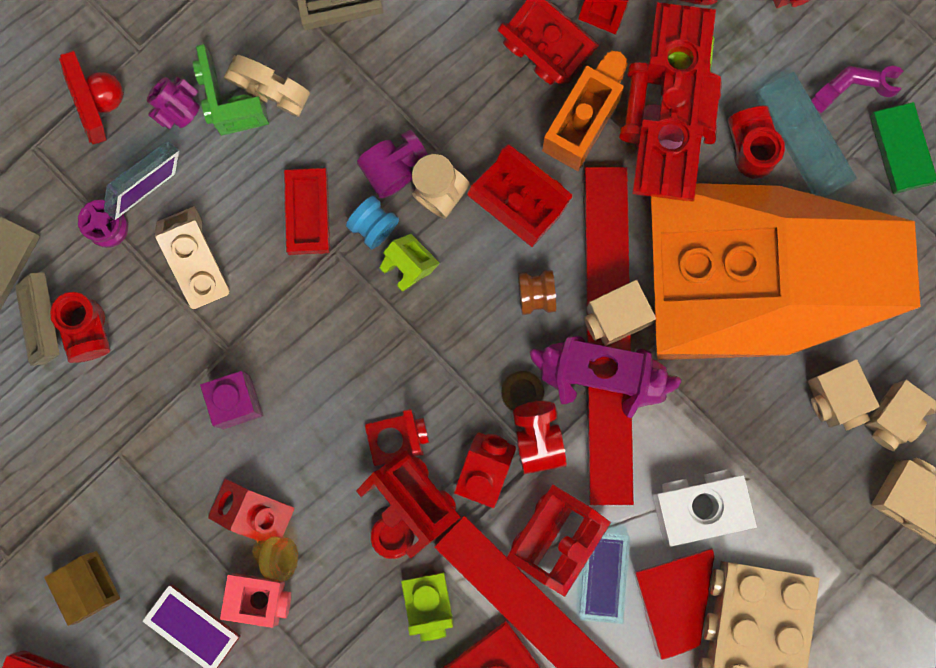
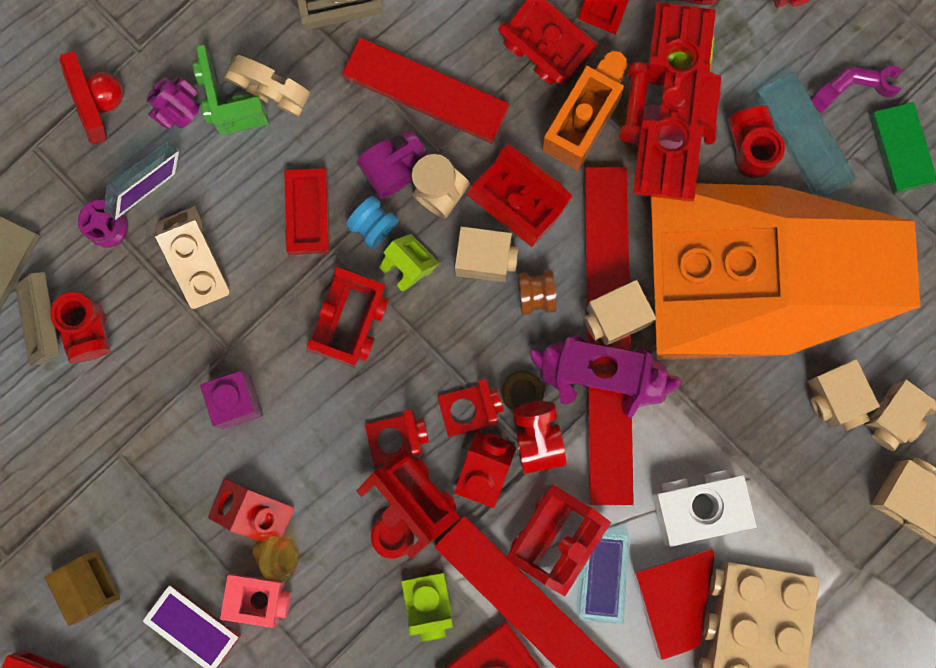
(331, 313): none -> red window
(426, 90): none -> red tile
(485, 254): none -> tan brick
(486, 402): none -> red bracket

